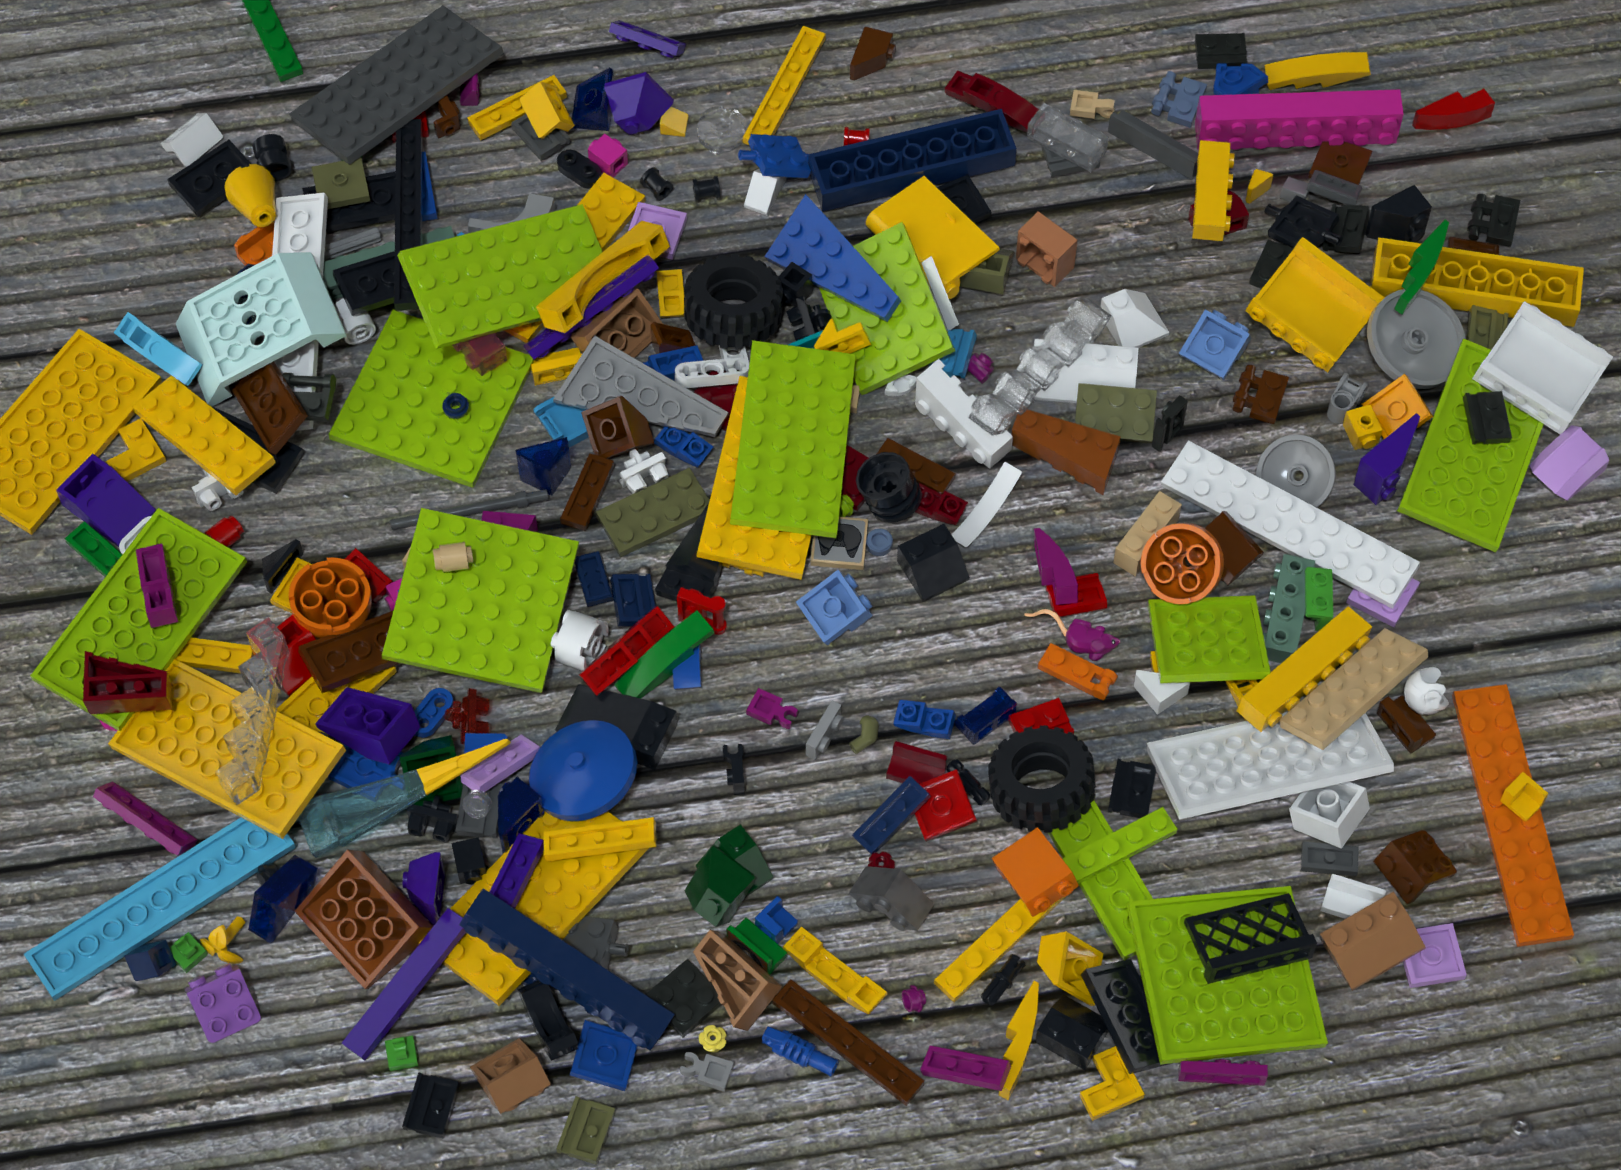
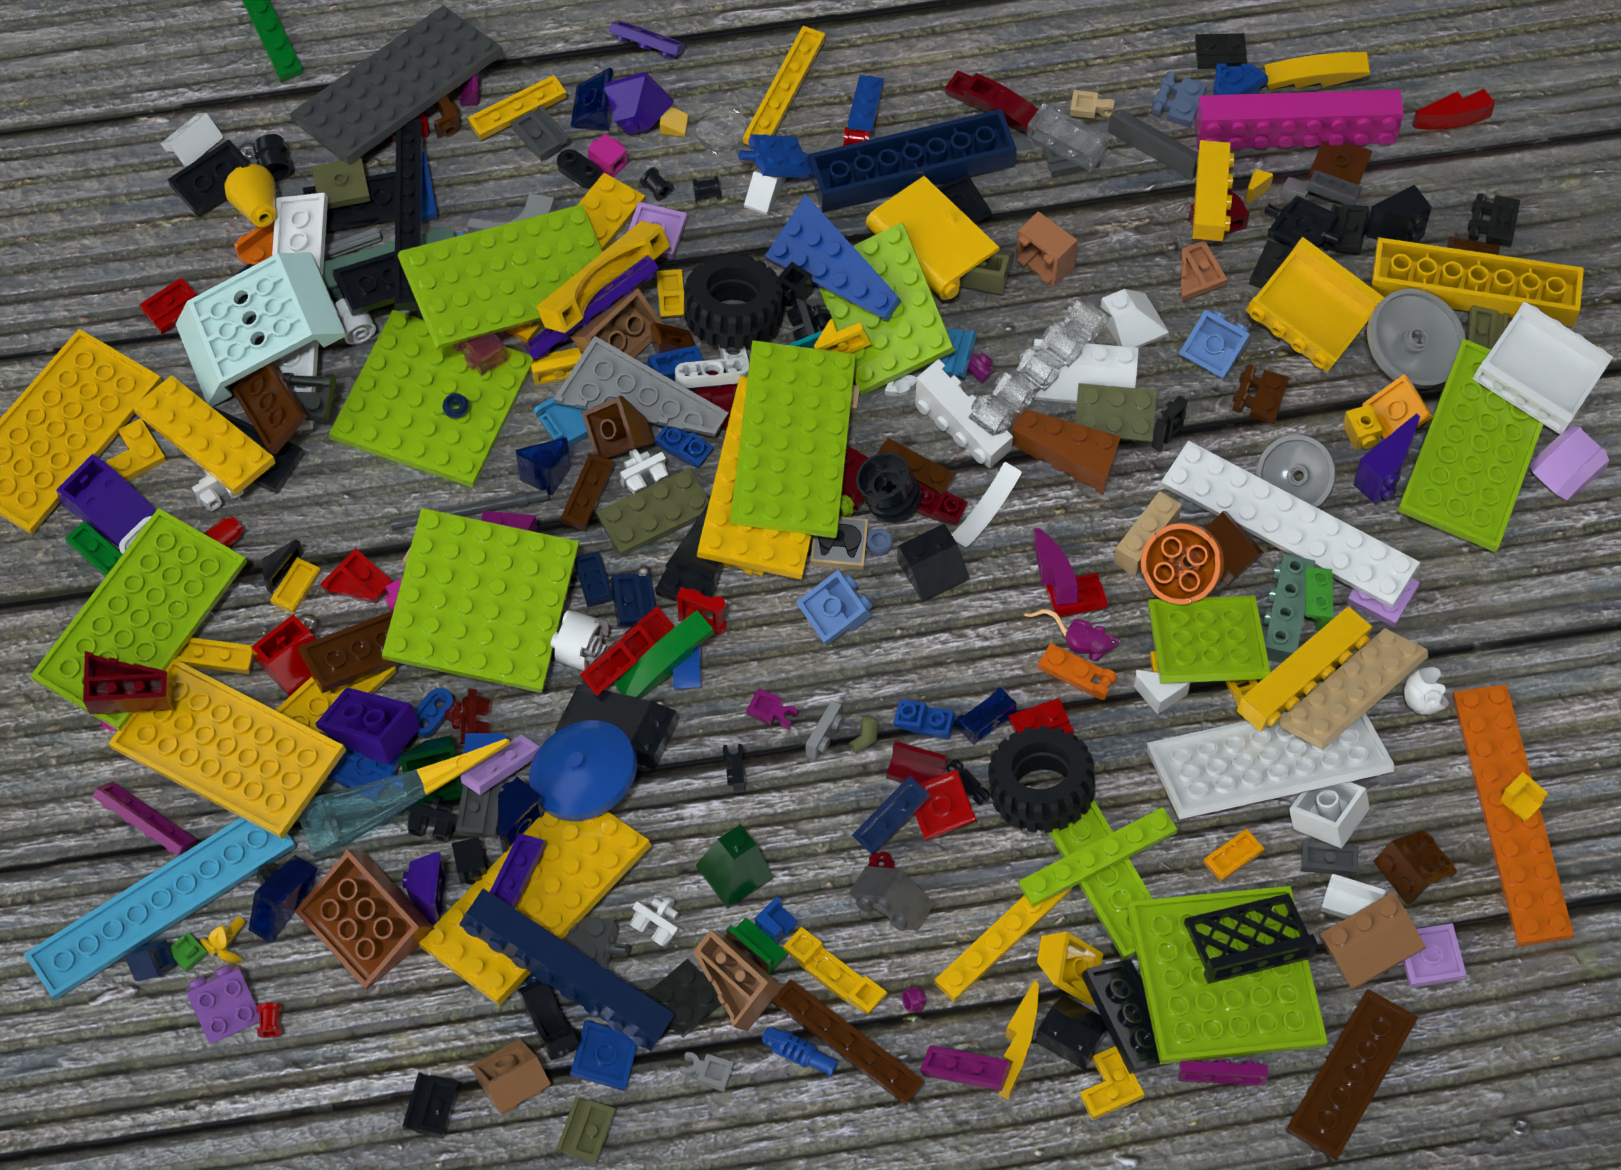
(156, 585): magenta slope -> none
(157, 349): medium azure slope -> none
(166, 305): none -> red plate
(256, 712): clear brick -> none
(269, 1020): none -> red bush
(330, 597): orange cylinder -> none
(401, 1053): bright green tile -> none
(405, 985): dark purple tile -> none
(452, 557): tan brick -> none
(477, 804): clear tile -> none
(545, 110): yellow panel -> none
(600, 839): yellow plate -> none
(666, 929): none -> white hips
(712, 1045): light yellow plate -> none
(719, 887): dark green slope -> none
(865, 103): none -> blue plate
(871, 52): reddish brown slope -> none
(939, 293): white sticker -> none
(1002, 980): black axle -> none
(1035, 872): orange panel -> none
(1132, 788): black plate -> none
(1199, 271): none -> nougat wing
(1233, 855): none -> light orange plate
(1347, 395): light grey piece -> none
(1351, 1074): none -> reddish brown plate
(1405, 723): reddish brown panel -> none
(1423, 264): green slope -> none
(1487, 417): pearl dark grey plate -> none

